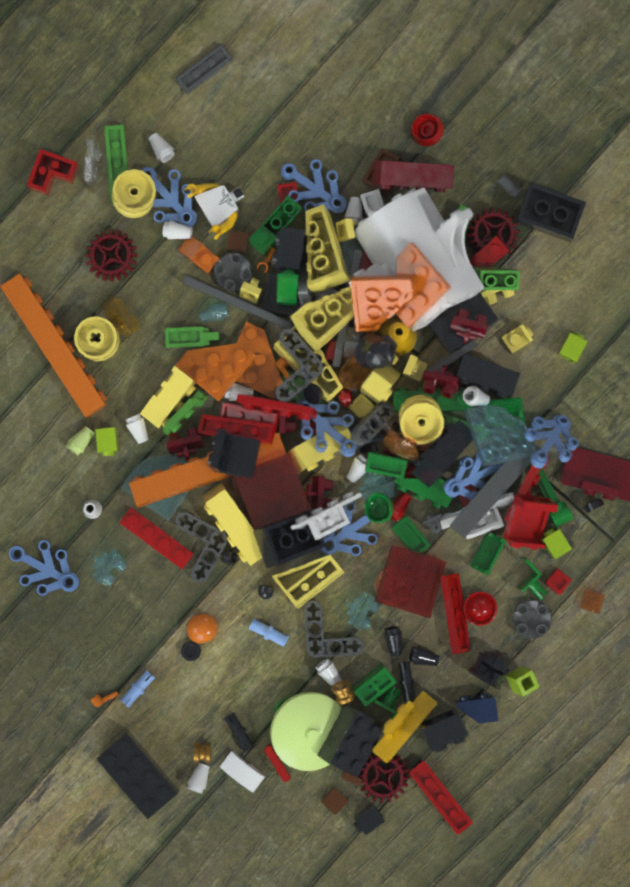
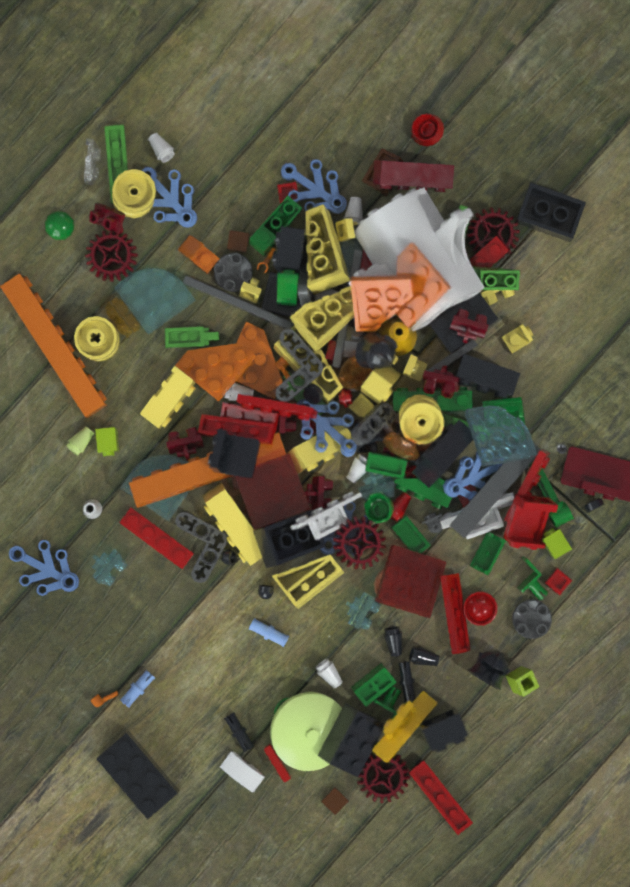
(47, 168): red brick -> none
(59, 225): none -> green hair
(107, 217): none -> dark red hips
(137, 428): white cone -> none
(154, 296): none -> clear light blue plate
(175, 230): white cone -> none
(185, 411): bright green hinge -> none
(191, 651): black tile -> none
(199, 778): white cone -> none
(202, 628): orange hair -> none
(202, 752): pearl gold wheel -> none
(204, 69): dark grey tile -> none
(216, 312): clear light blue cone -> none
(217, 205): torso -> none
(325, 643): dark grey beam -> none
(343, 692): pearl gold wheel -> none
(351, 778): reddish brown tile -> none
(358, 551): none -> dark red gear
(368, 819): black brick -> none
(371, 201): white panel -> none
(475, 397): white cone -> none
(479, 709): dark blue slope -> none
(509, 186): dark grey pin -> none
(560, 424): medium blue plant -> none
(572, 347): lime brick -> none
(592, 601): clear orange tile -> none

